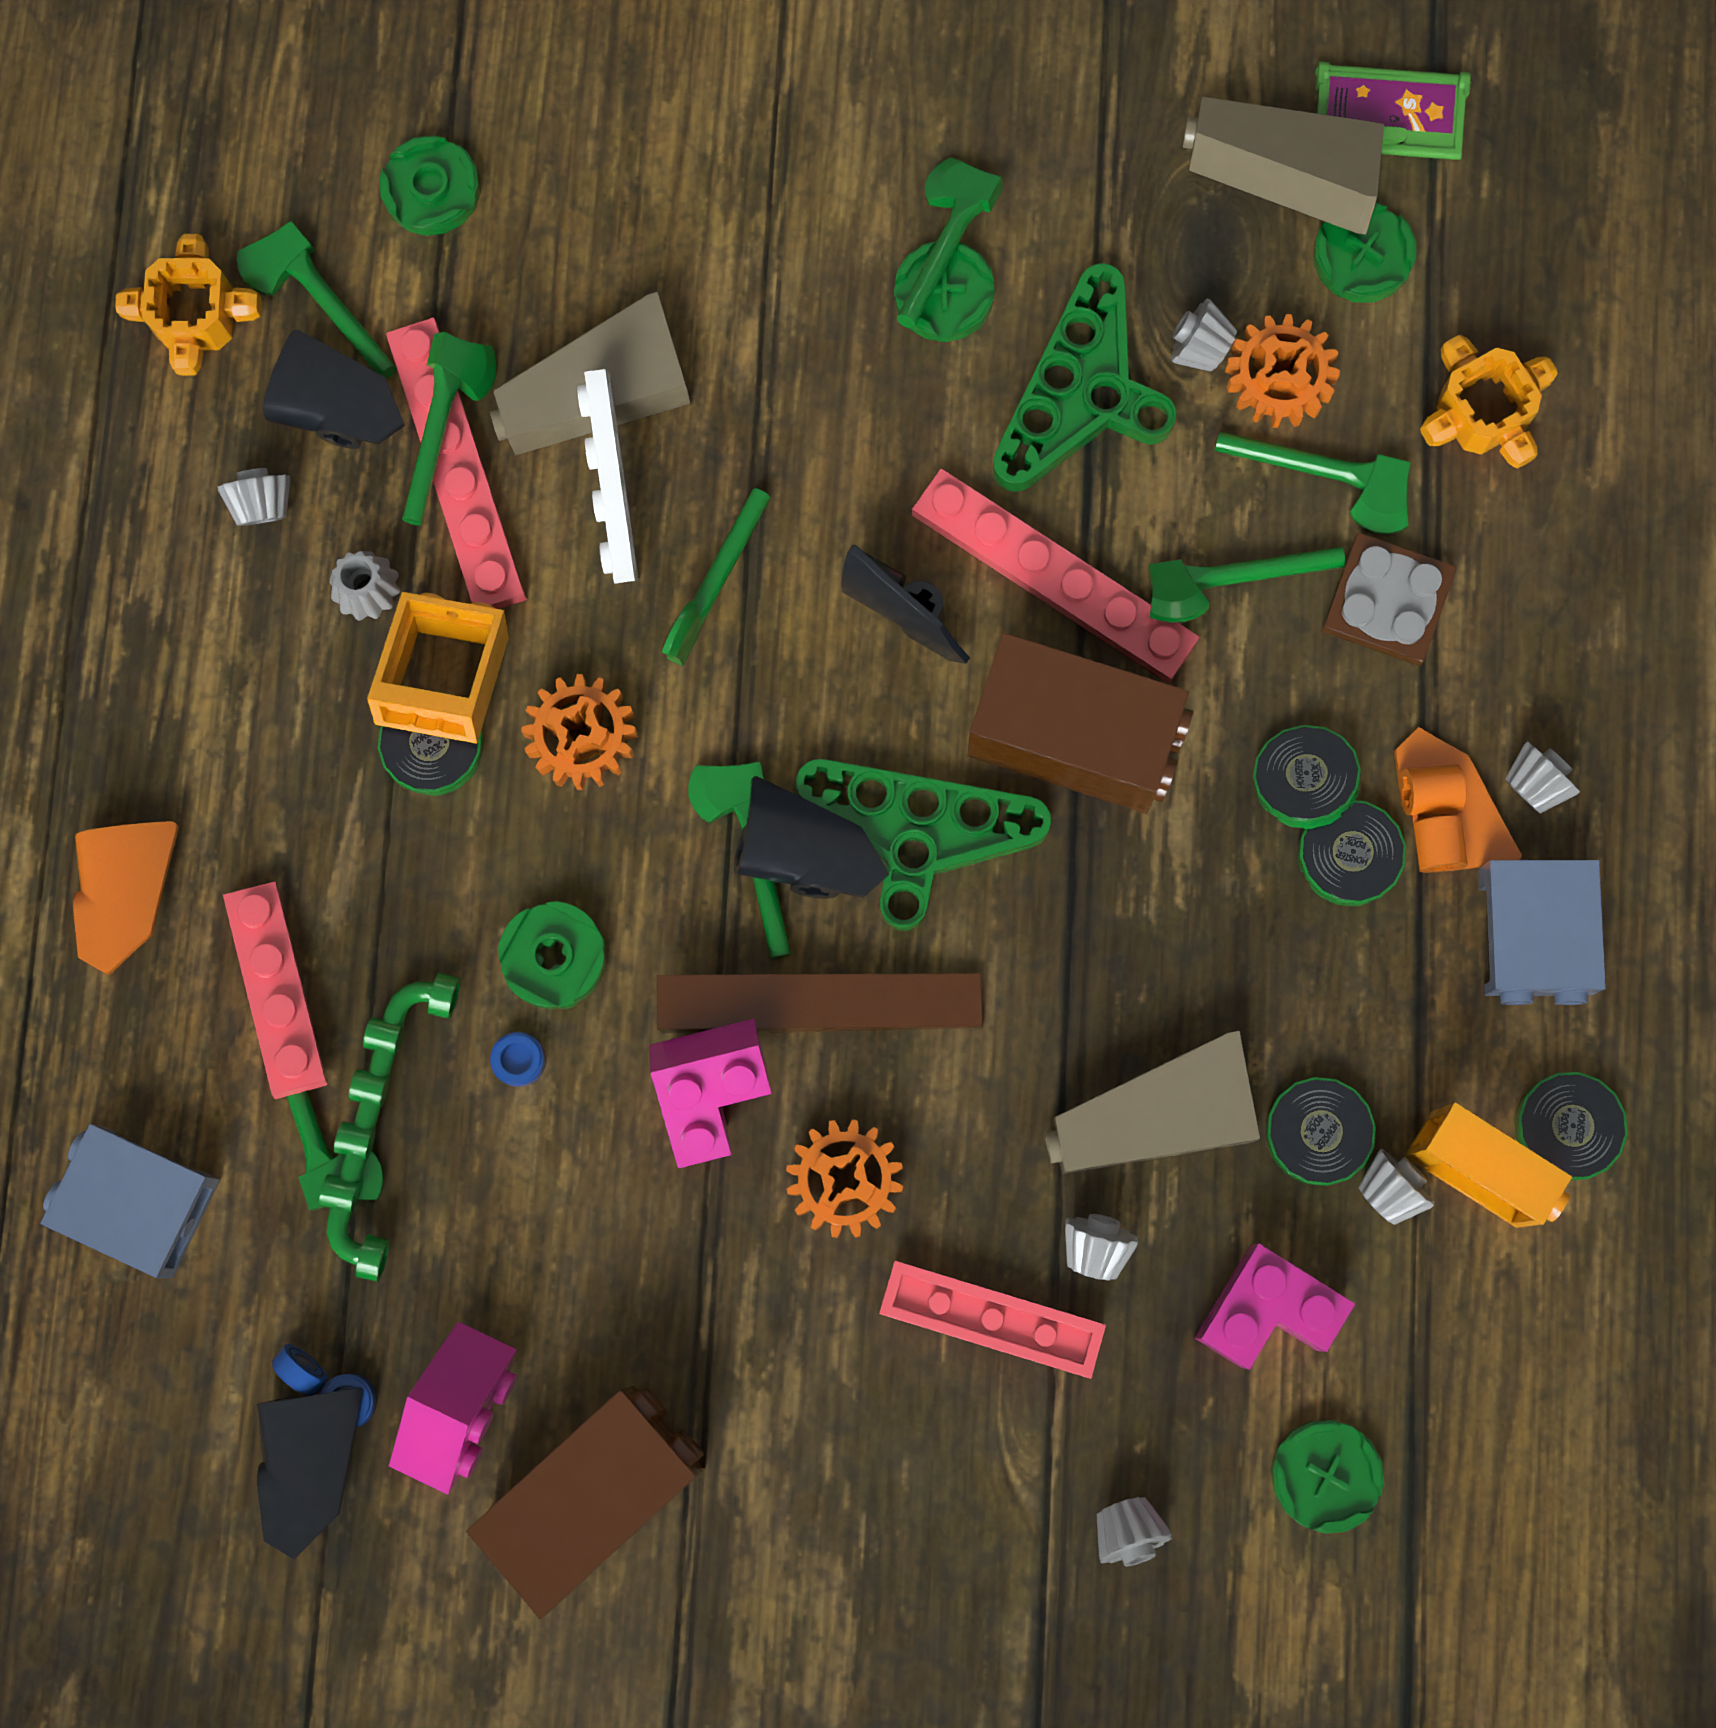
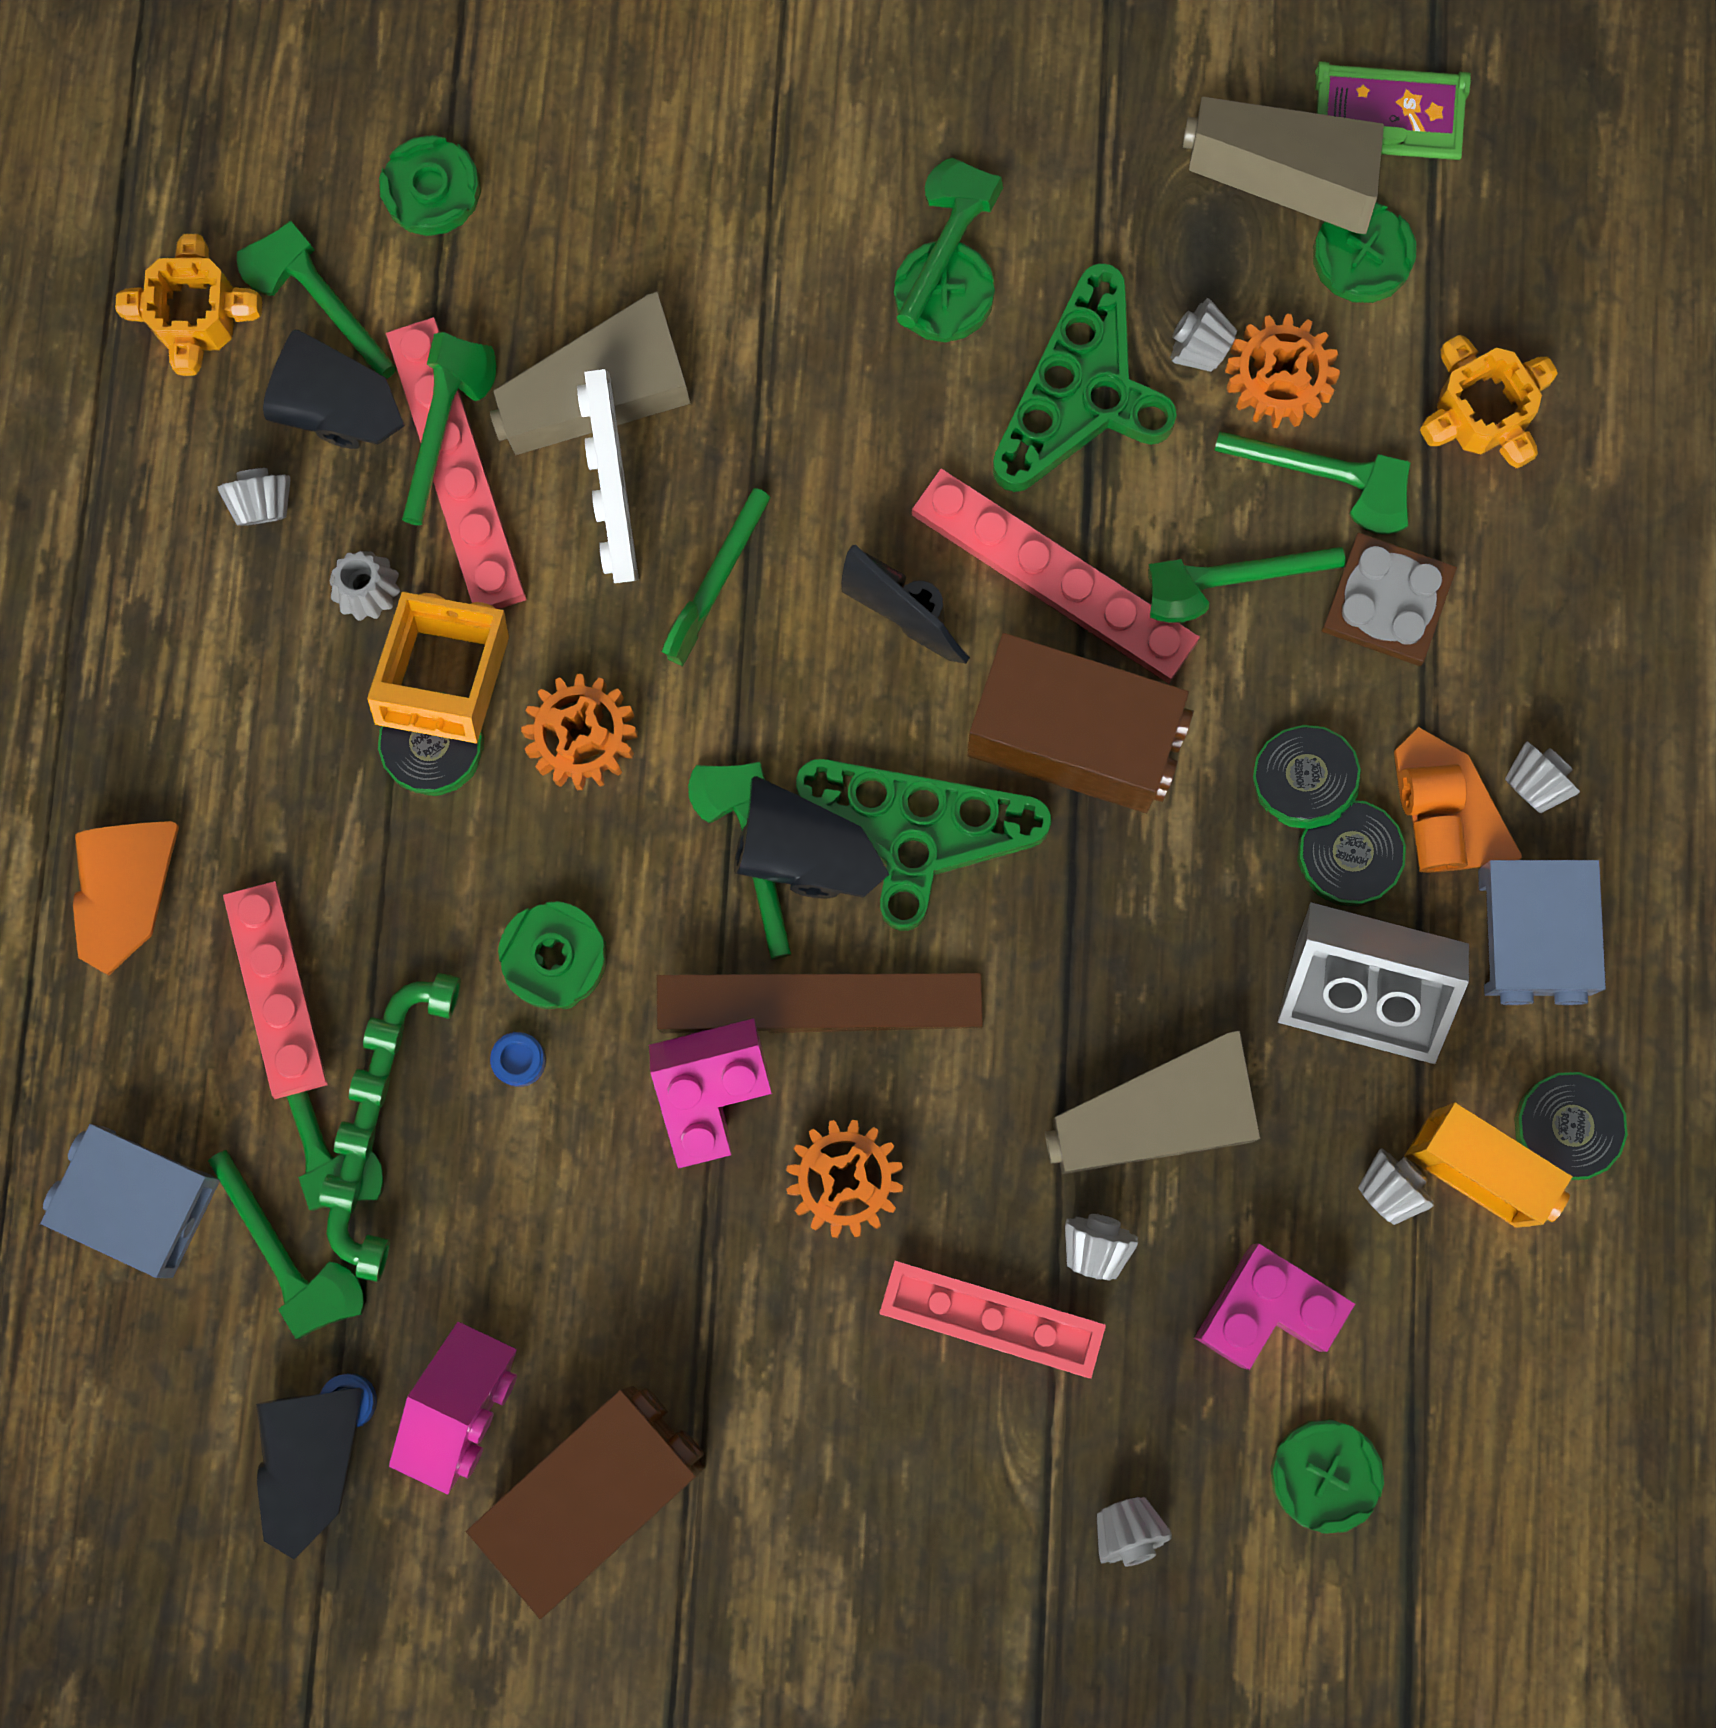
(297, 1371): blue tile -> none
(307, 1305): none -> green piece
(1320, 1131): black tile -> none
(1374, 983): none -> light grey slope

